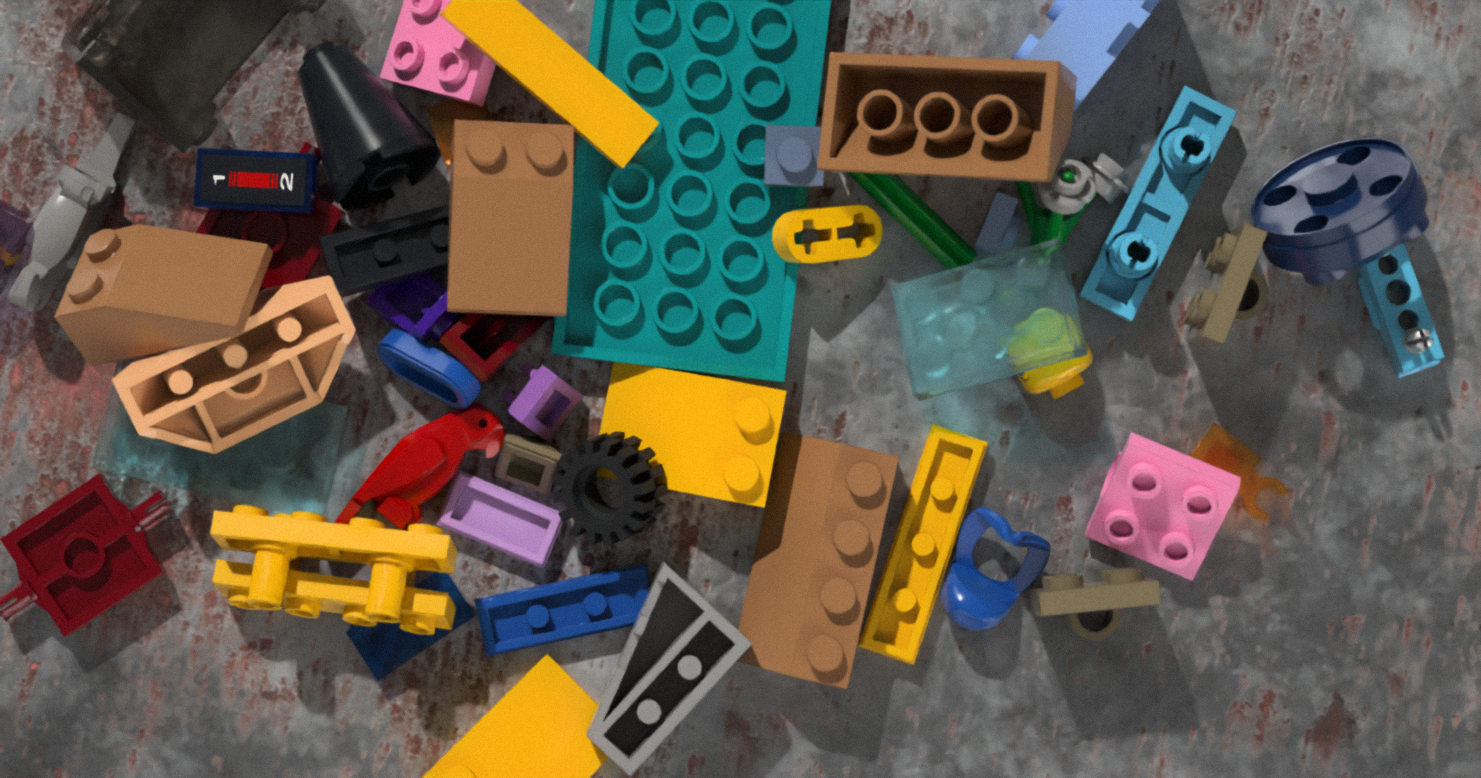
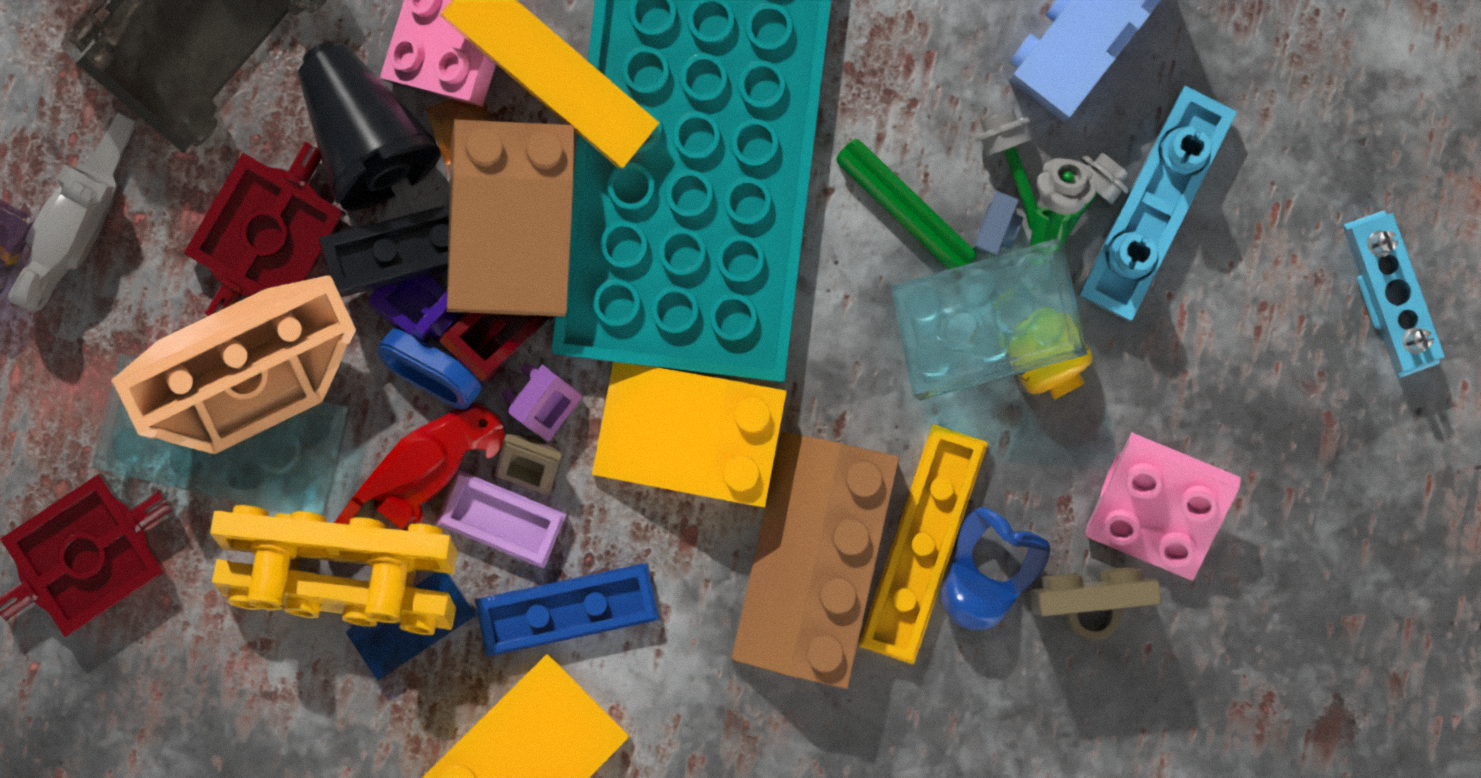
(159, 291): medium nougat slope -> none
(255, 181): tile -> none
(582, 496): black tyre -> none
(664, 670): light grey wedge -> none
(792, 156): sand blue plate -> none
(826, 222): yellow beam -> none
(946, 116): medium nougat slope -> none
(1229, 454): clear orange plate -> none
(1232, 268): dark tan plate -> none
(1341, 208): dark blue piece -> none

